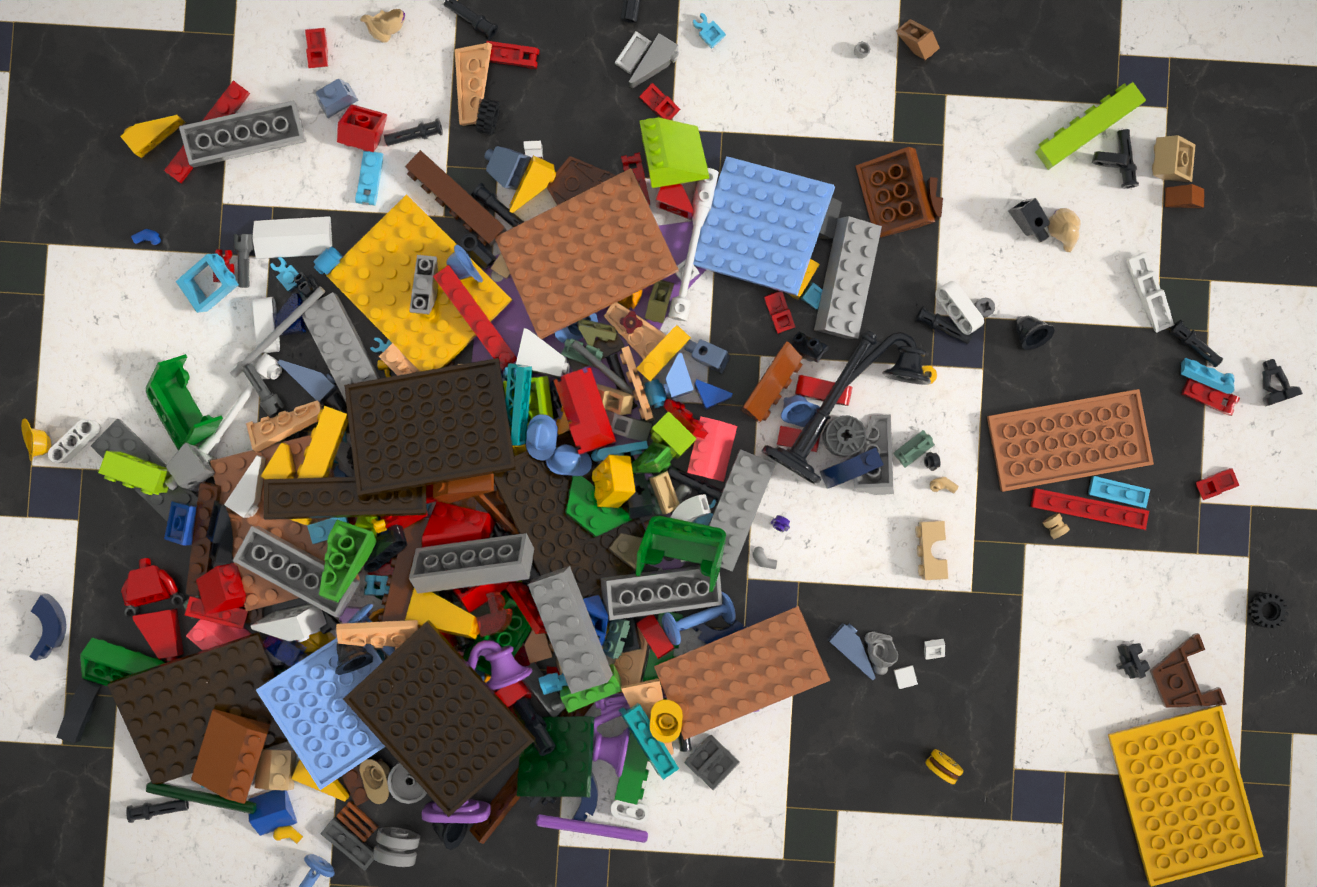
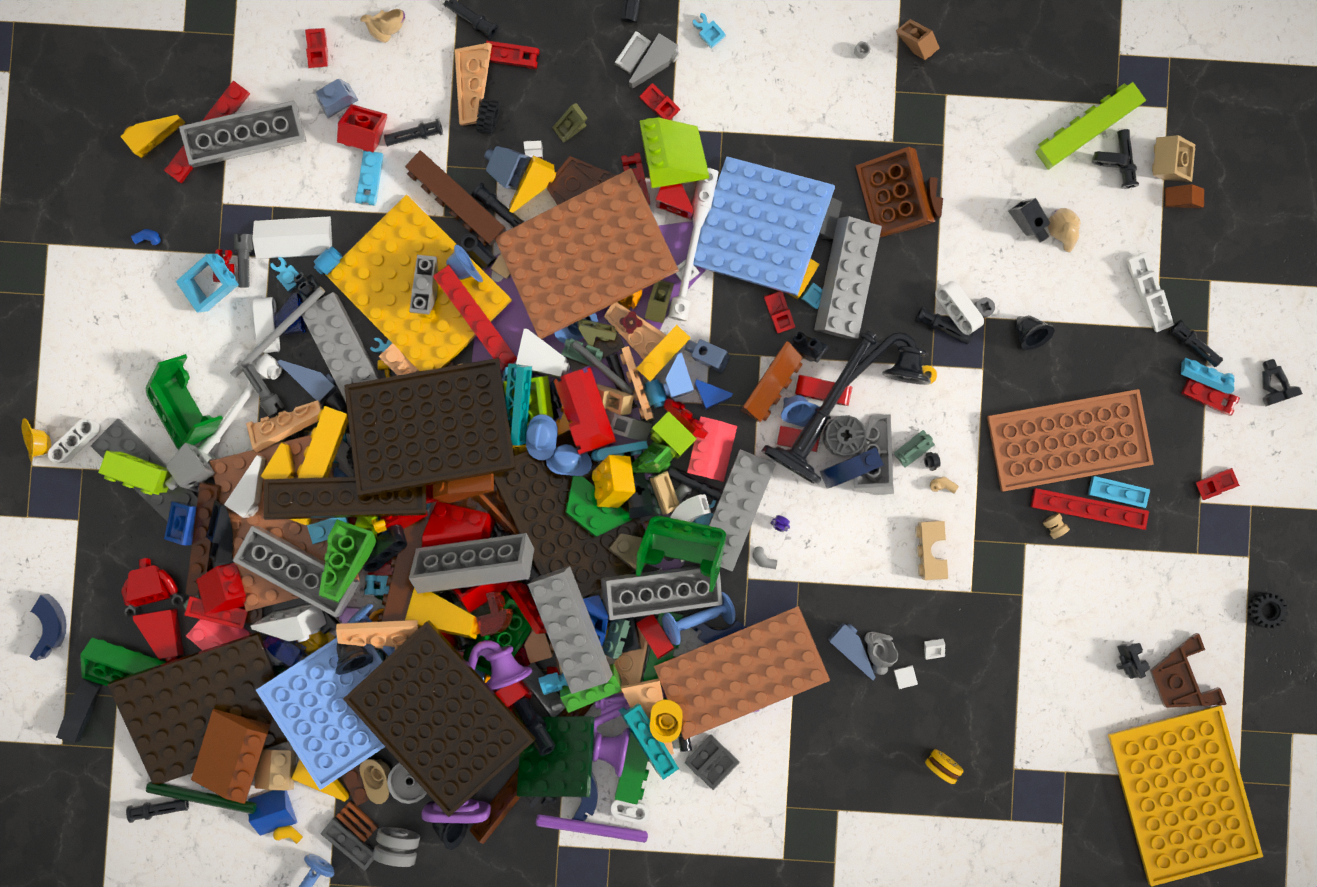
(570, 123): none -> olive slope

